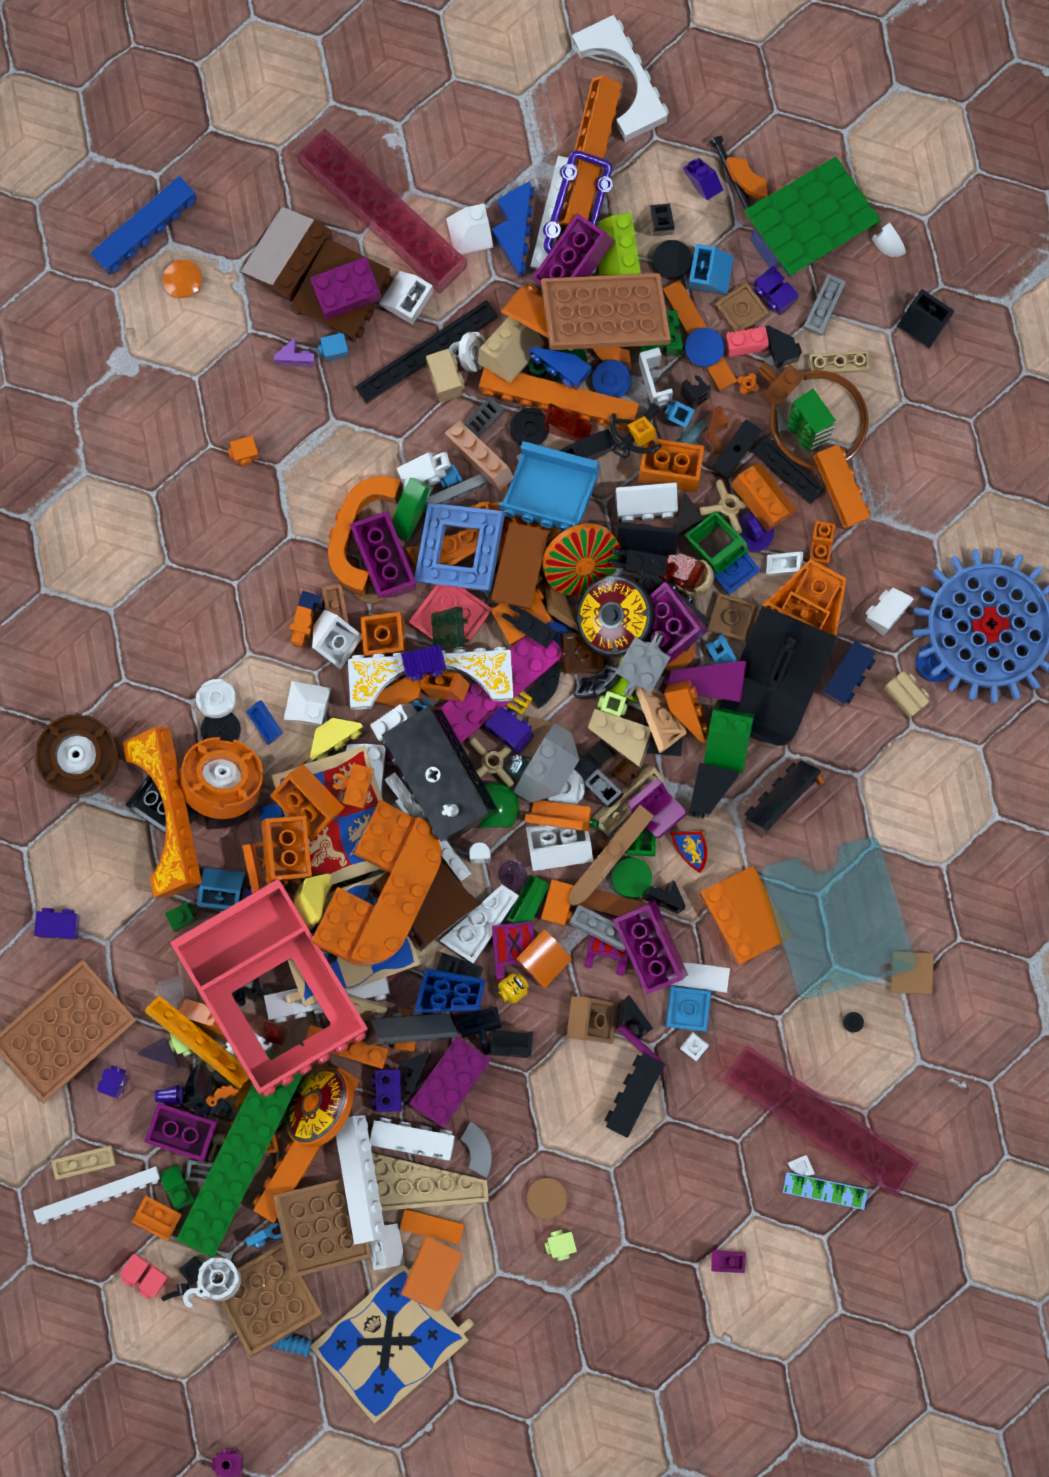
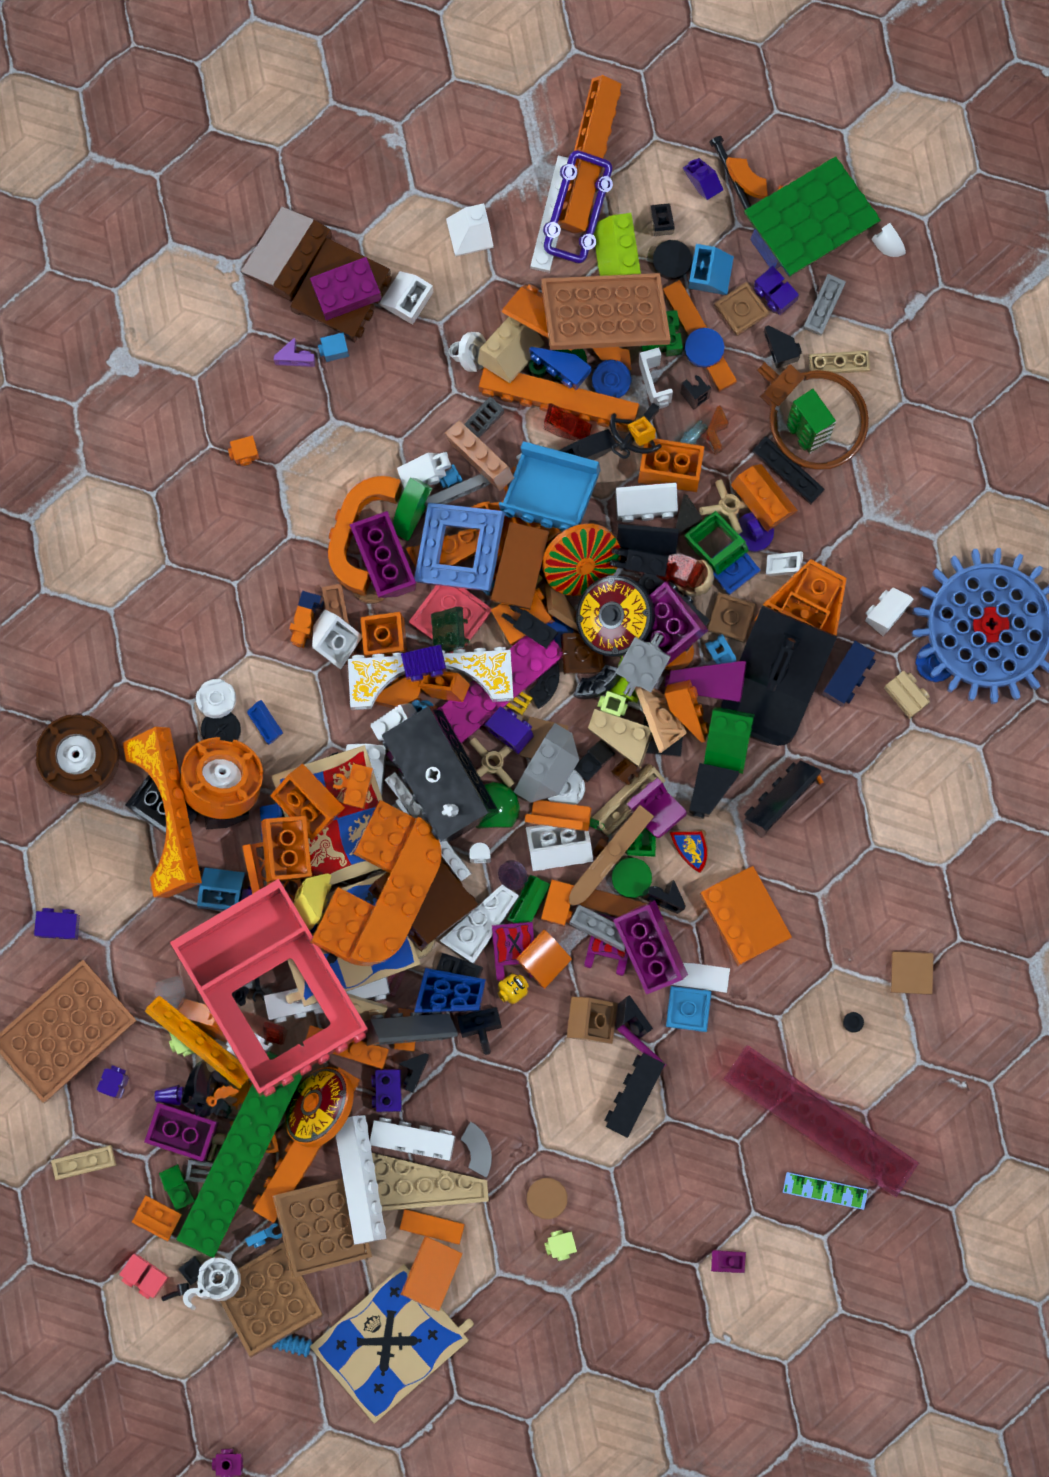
(98, 1194): white piece -> none
(144, 225): blue brick -> none
(160, 1052): clear purple slope -> none
(181, 916): green bracket -> none
(182, 279): orange dish -> none
(307, 704): white slope -> none
(333, 736): light yellow slope -> none
(382, 211): clear pink brick -> none
(389, 1251): white panel -> none
(416, 357): black tile -> none
(444, 375): tan brick -> none
(450, 1082): magenta brick -> none
(511, 1044): black panel -> none
(512, 233): blue slope -> none
(517, 767): clear light blue tile -> none
(528, 427): black tile -> none
(575, 252): magenta slope -> none
(603, 788): slope -> none
(609, 40): white arch -> none
(678, 413): dark azure brick -> none
(694, 1046): white tile -> none
(743, 440): black tile -> none
(746, 341): coral brick -> none
(753, 387): orange plate -> none
(801, 1166): white tile -> none
(822, 542): orange slope -> none
(839, 921): clear light blue door -> none
(841, 486): orange brick -> none
(925, 318): black slope -> none

